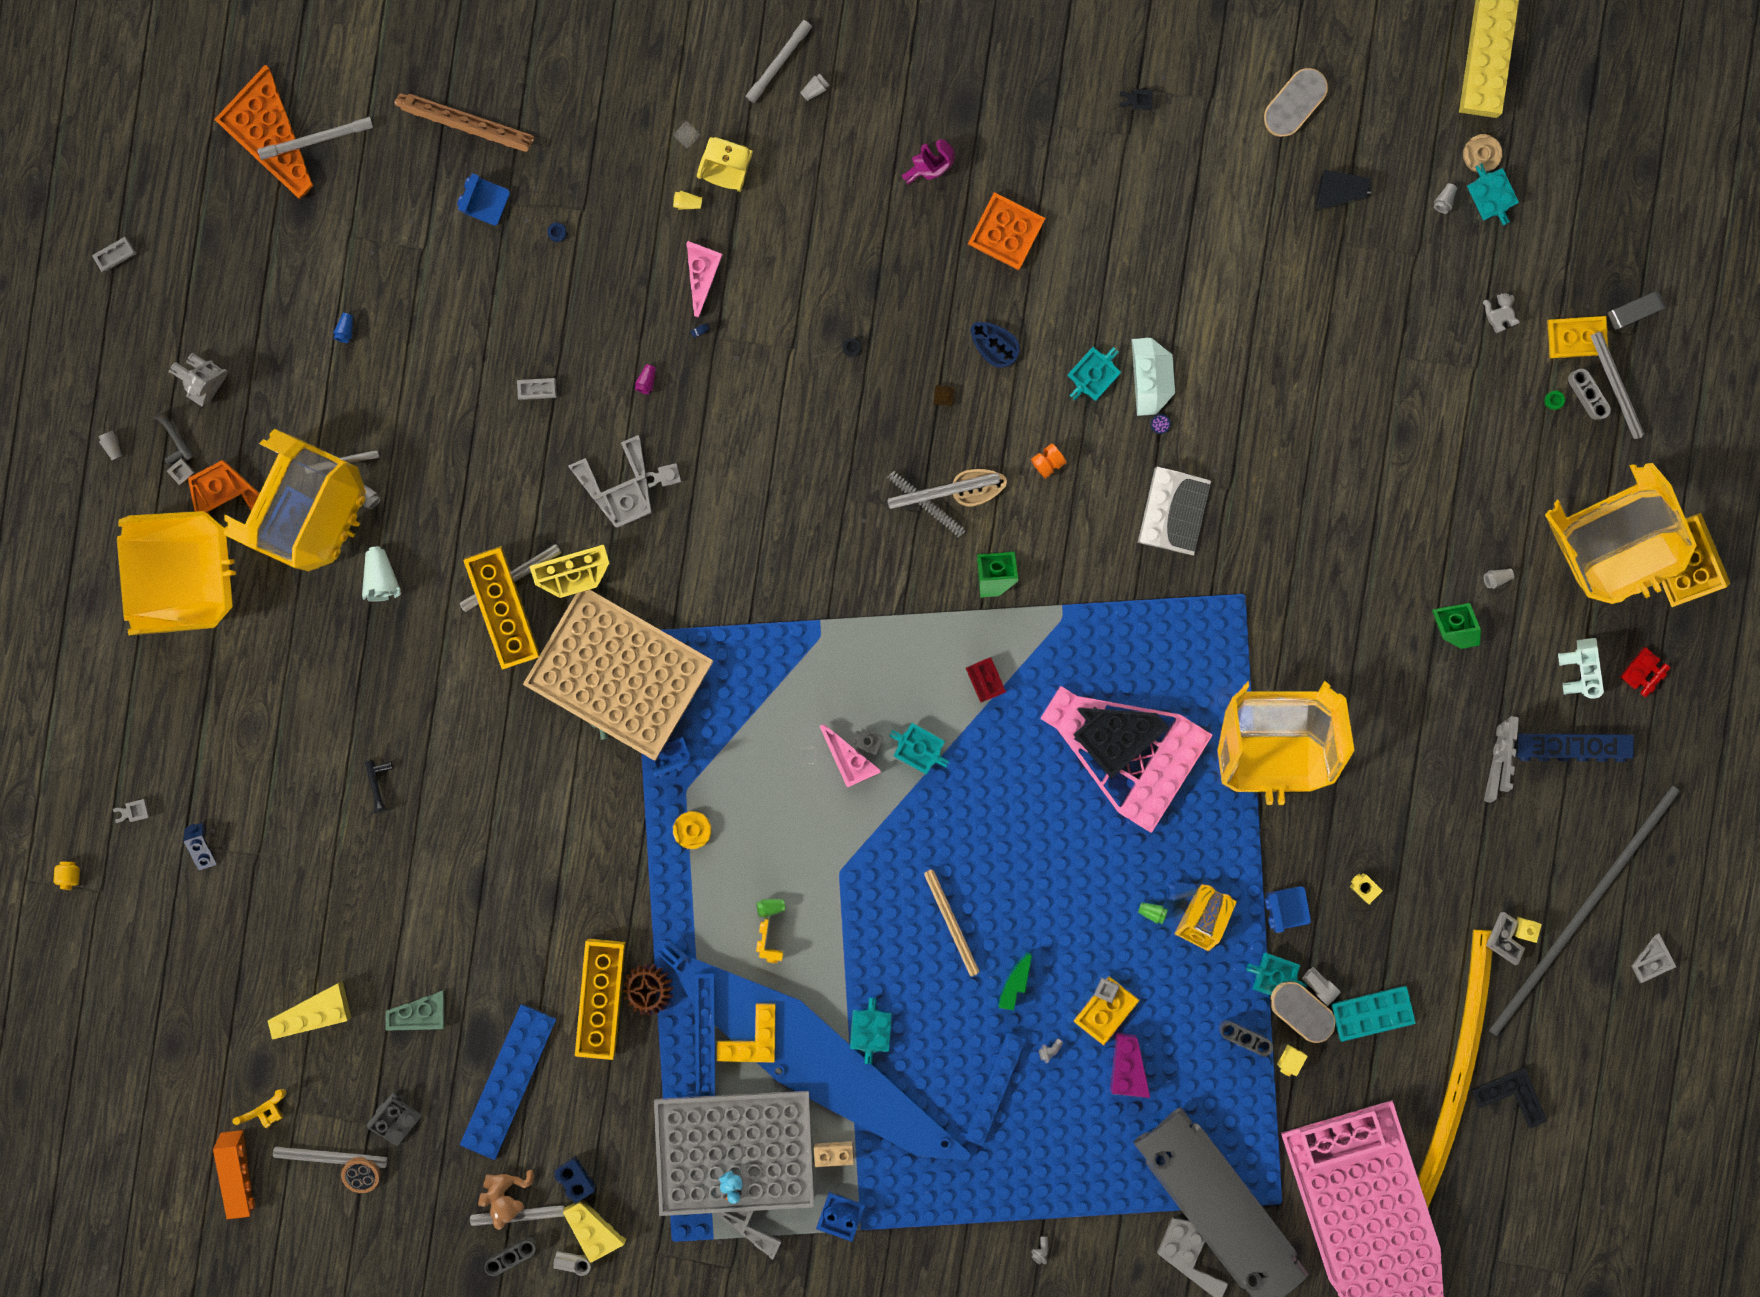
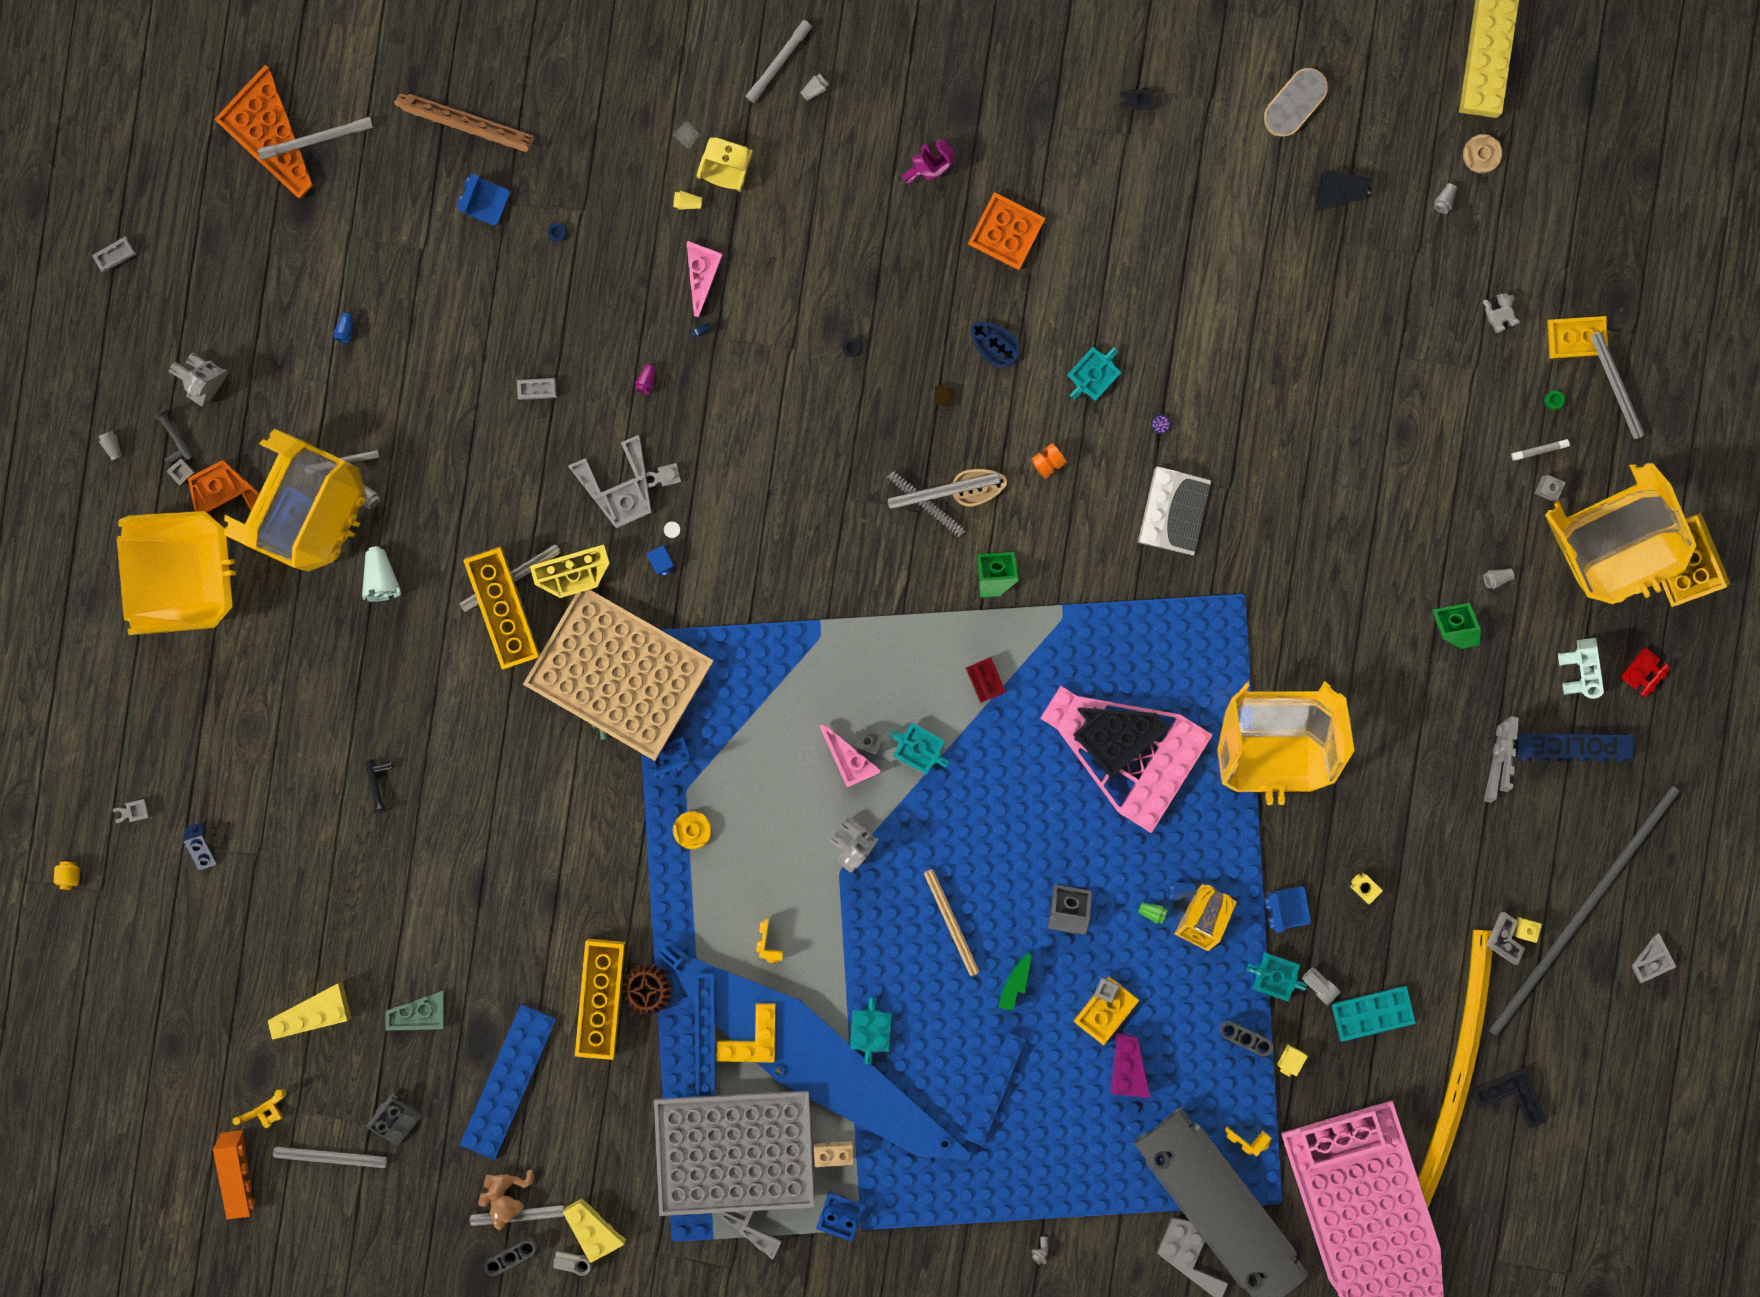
(360, 1175): tile -> none
(580, 1177): dark blue brick -> none
(661, 561): none -> blue brick
(671, 529): none -> white sticker
(729, 1184): medium azure animal -> none
(769, 907): bright green cone -> none
(855, 851): none -> light grey piece
(1046, 1053): light grey plate -> none
(1070, 909): none -> dark grey slope
(1152, 376): light aqua wedge -> none
(1260, 1143): none -> yellow bracket
(1302, 1012): flat silver tile -> none
(1492, 194): teal plate -> none
(1539, 450): none -> light grey bar
(1549, 488): none -> light grey brick
(1597, 399): light grey beam -> none
(1636, 310): dark grey beam -> none

